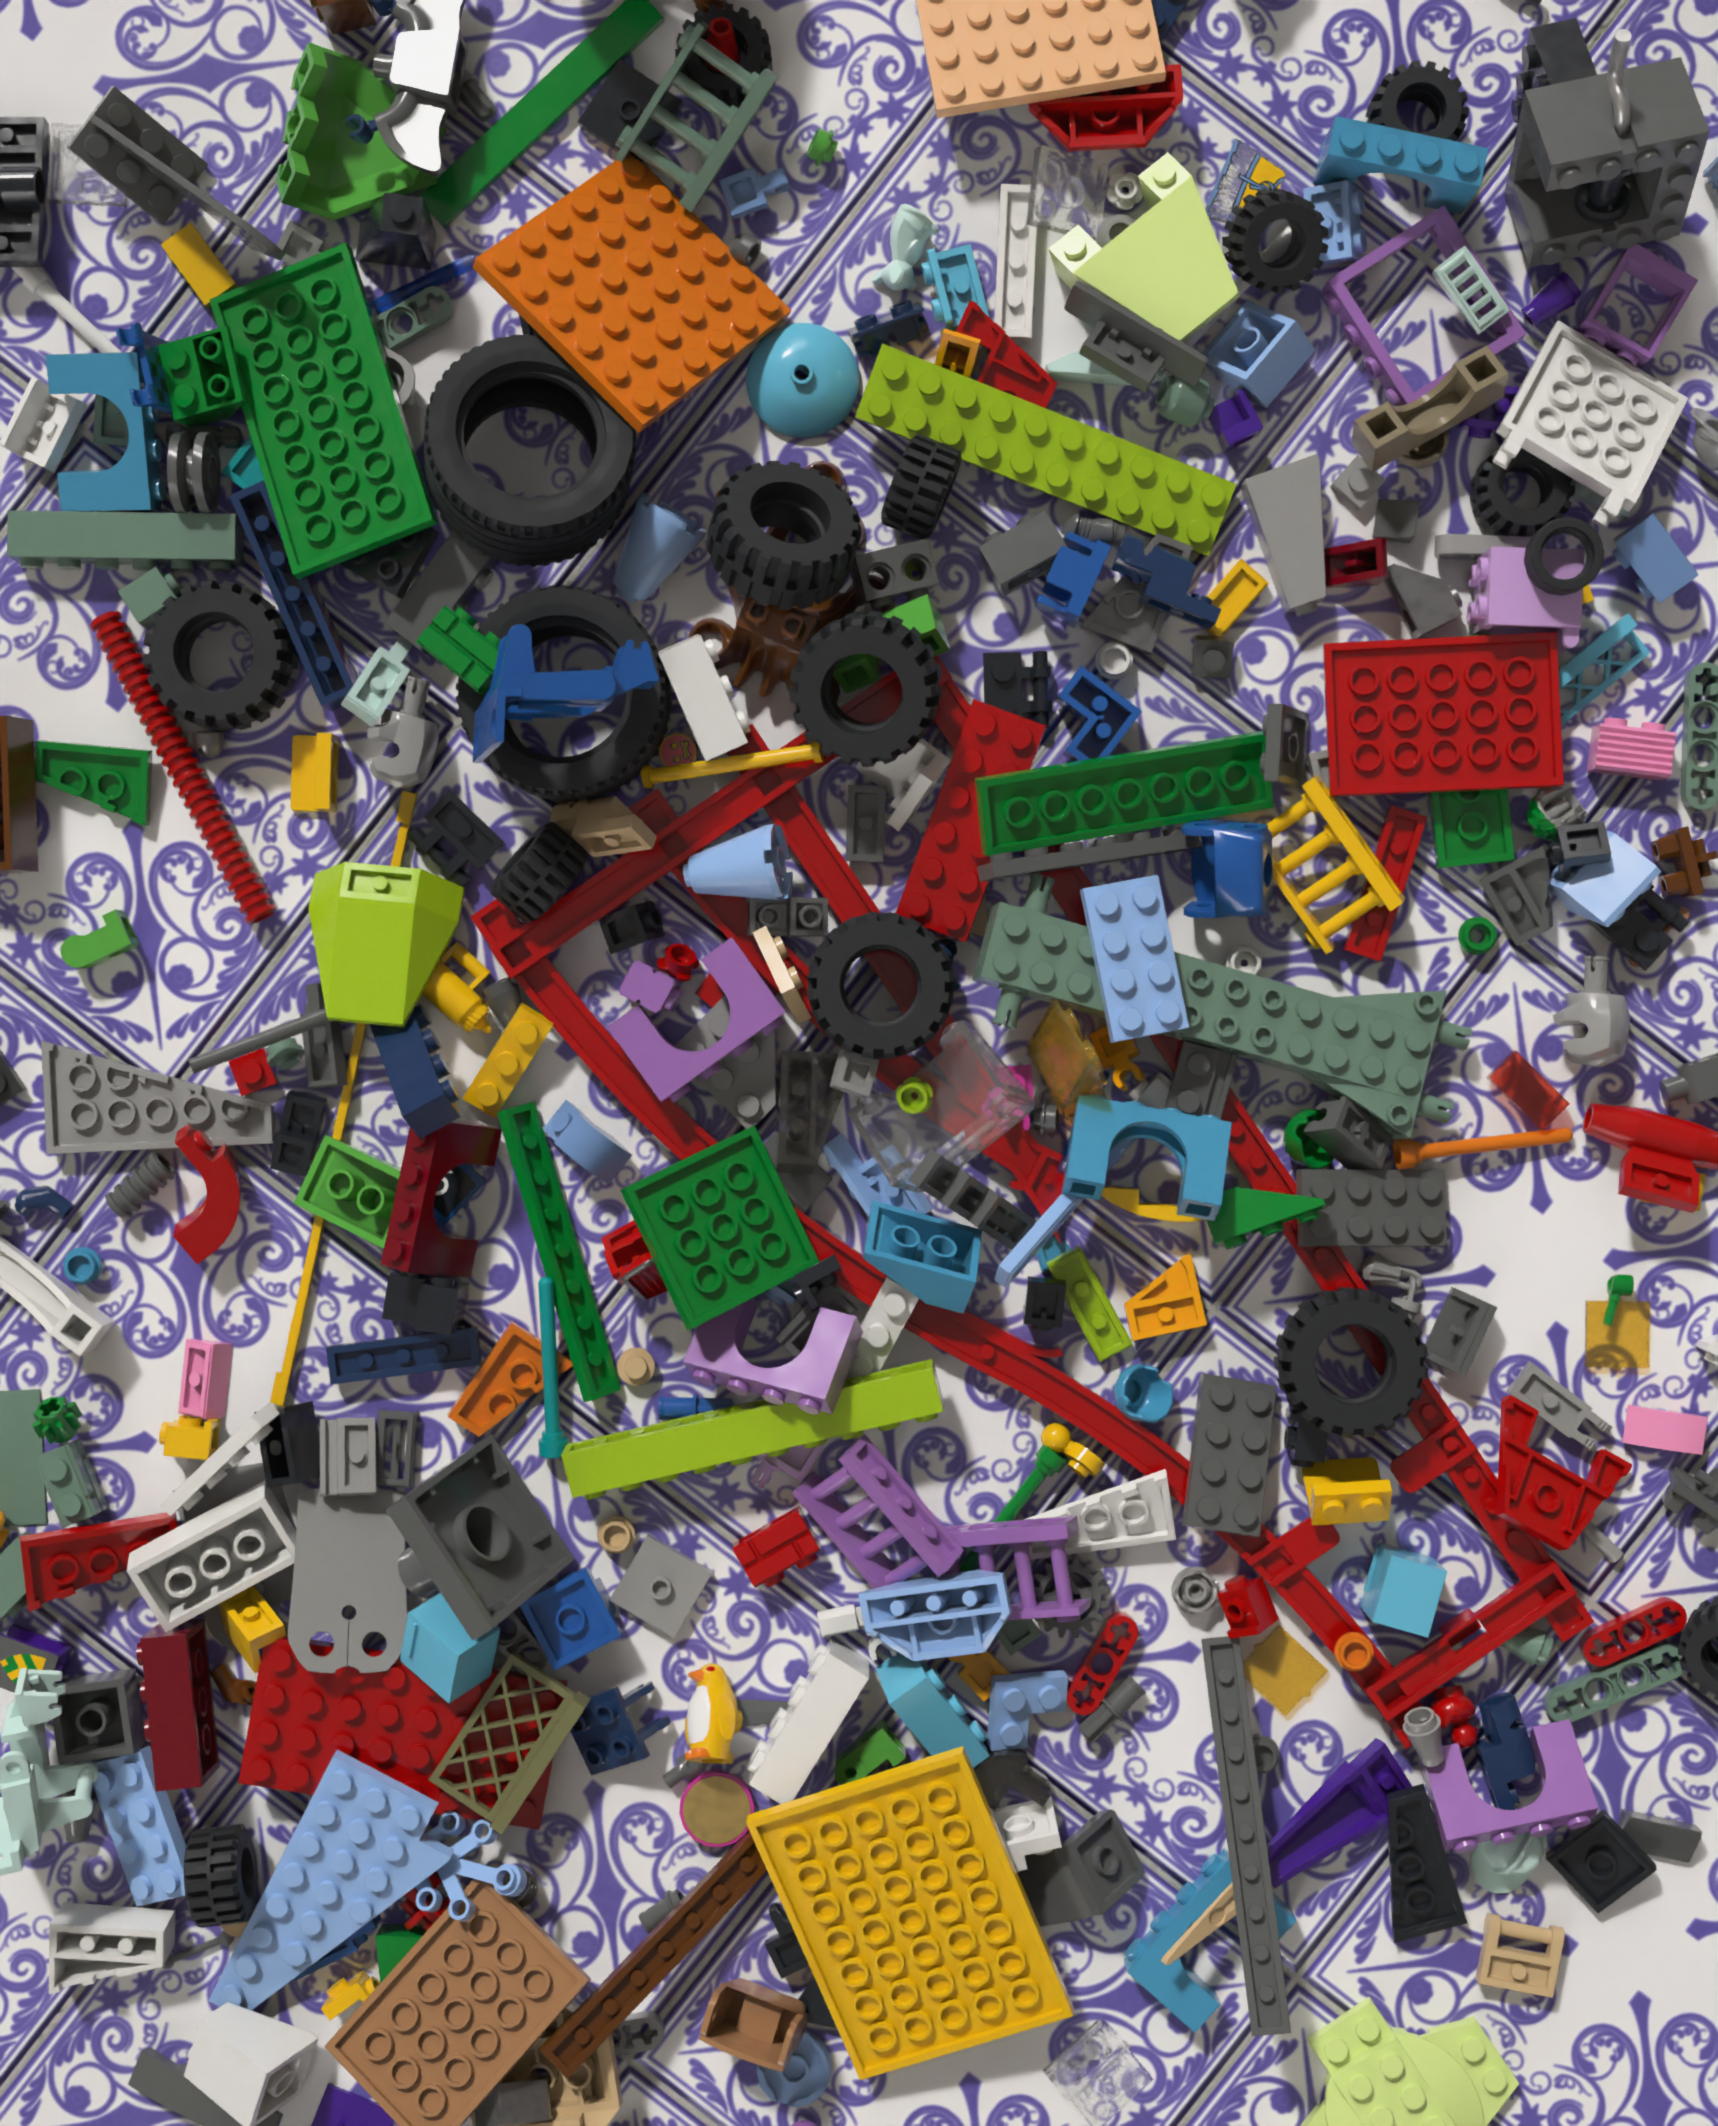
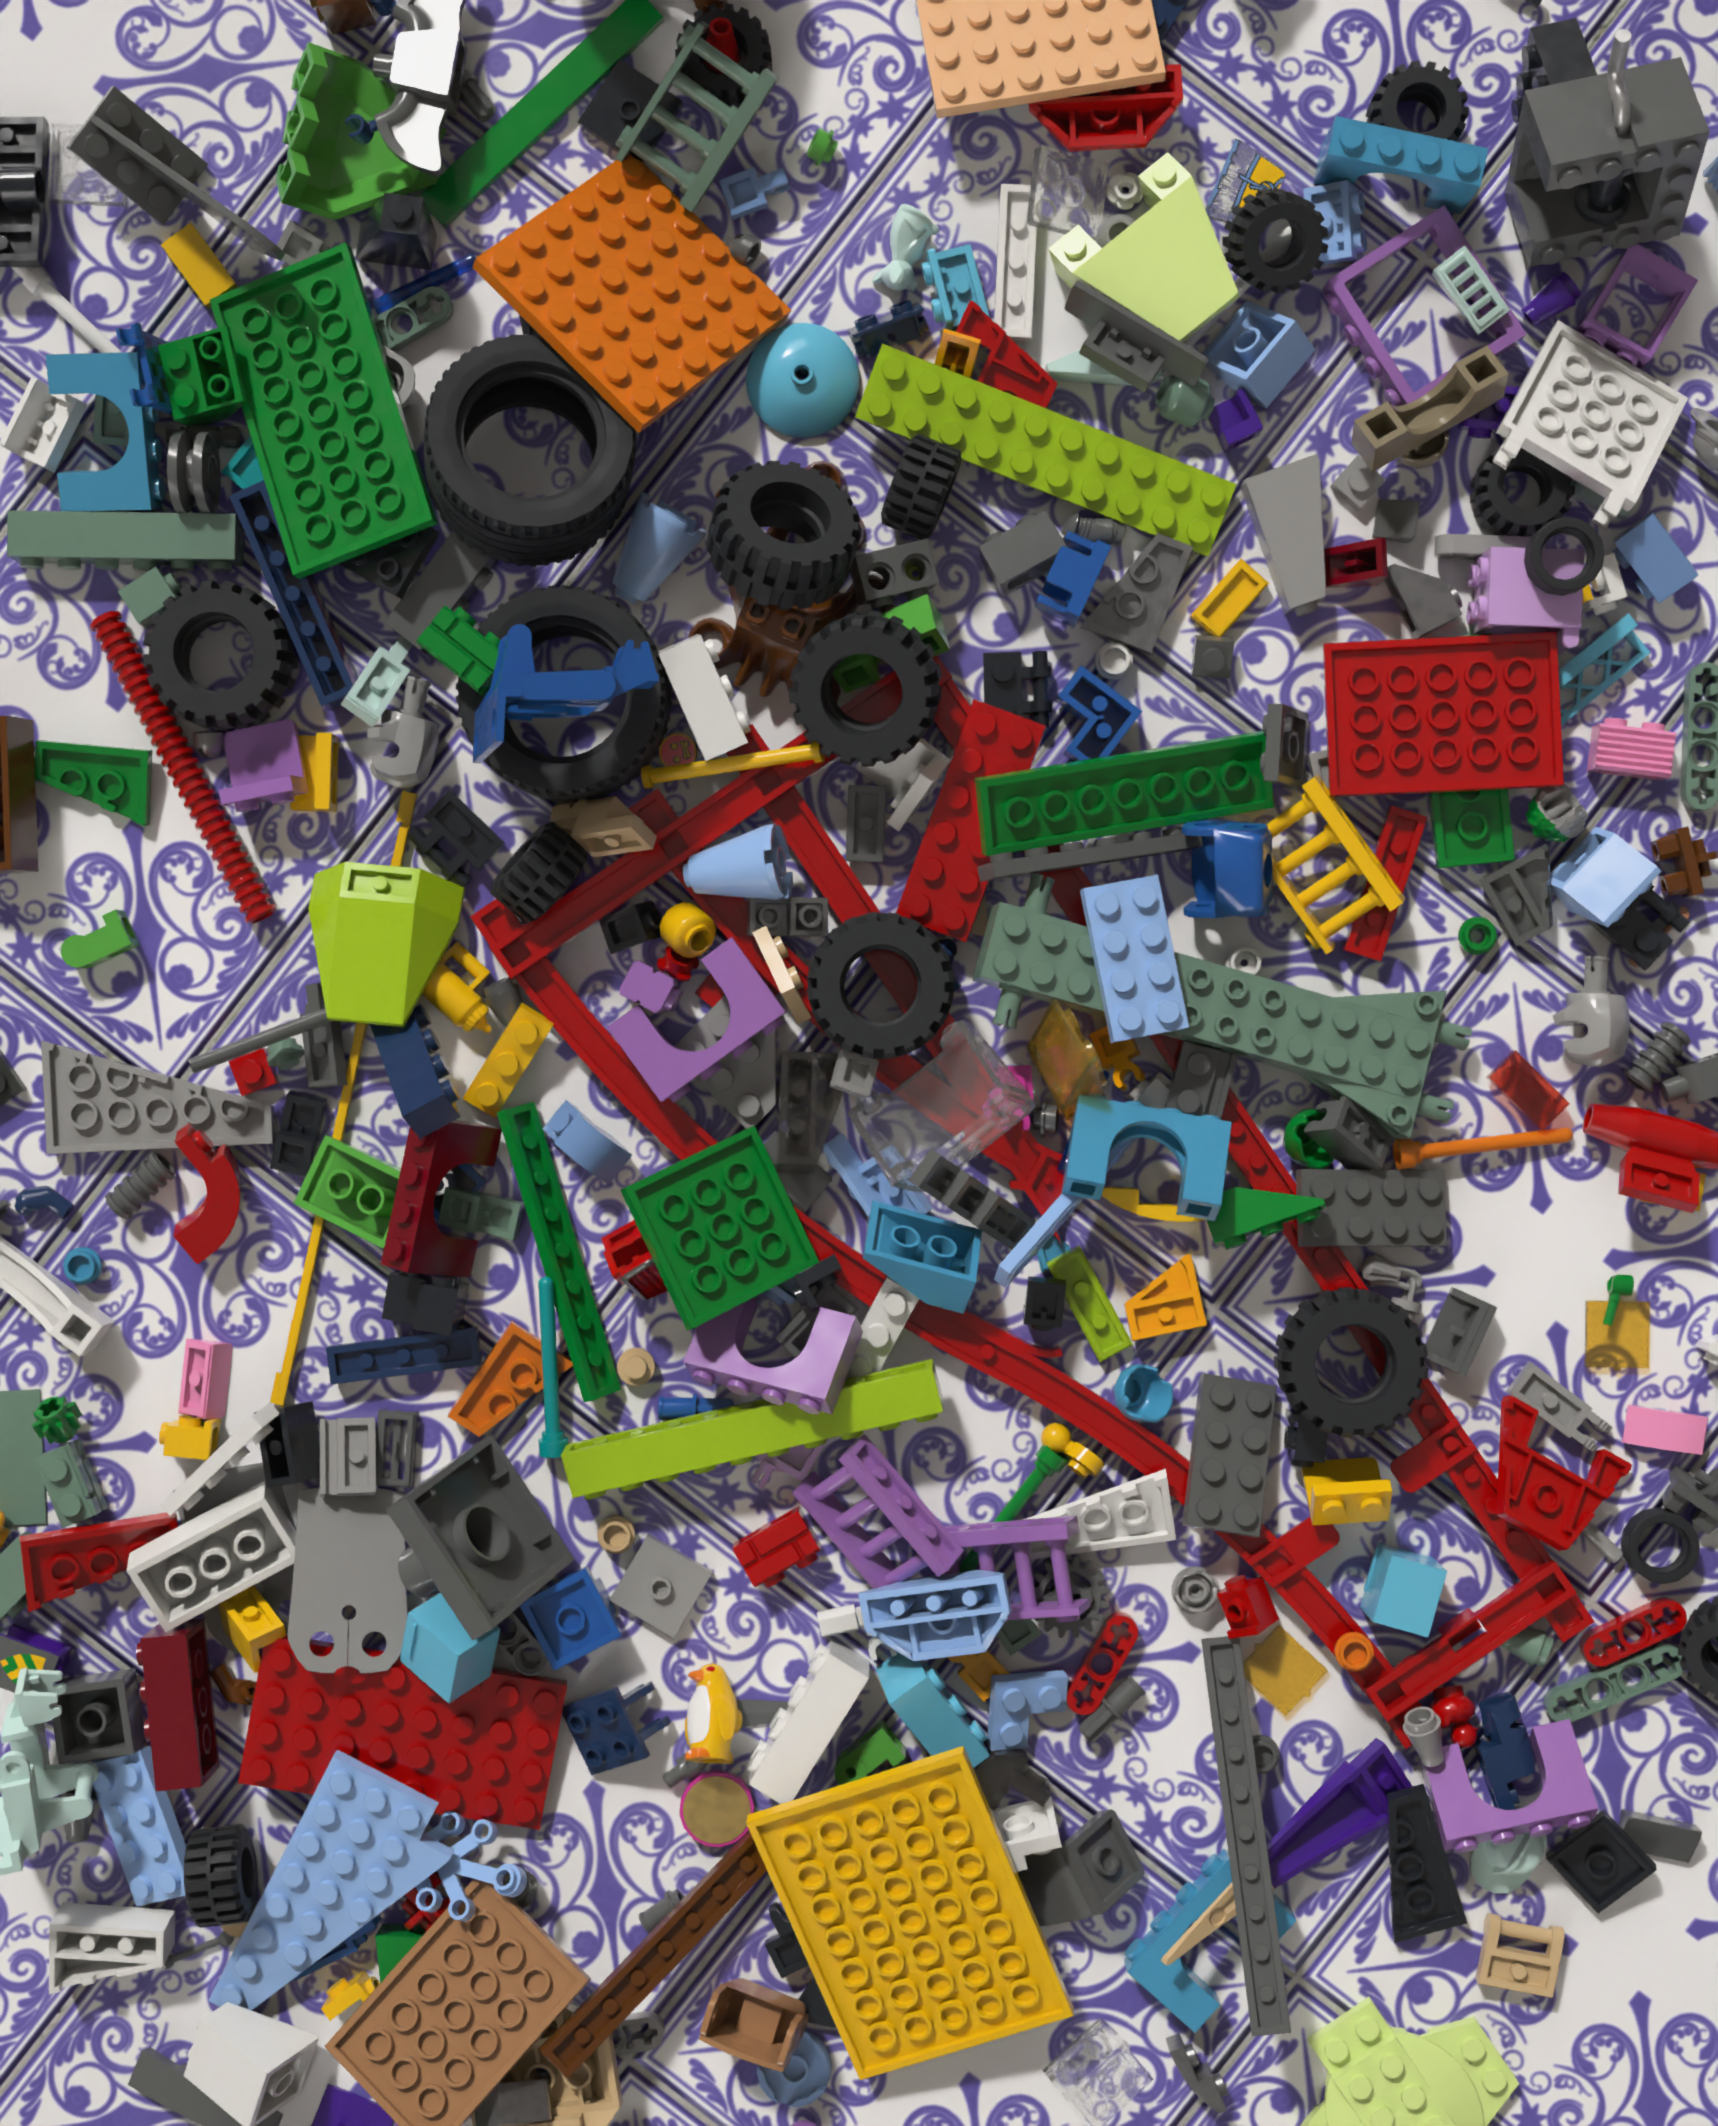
(264, 766): none -> medium lavender bracket
(481, 1212): none -> sand green slope
(536, 1760): olive fence -> none
(687, 930): none -> yellow head
(912, 1105): lime plate -> none
(1166, 582): dark blue plate -> none
(1199, 2077): none -> flat silver slope
(1579, 846): black bracket -> none
(1610, 587): none -> white bracket
(1657, 1057): none -> dark grey piece
(1684, 1562): none -> black tyre

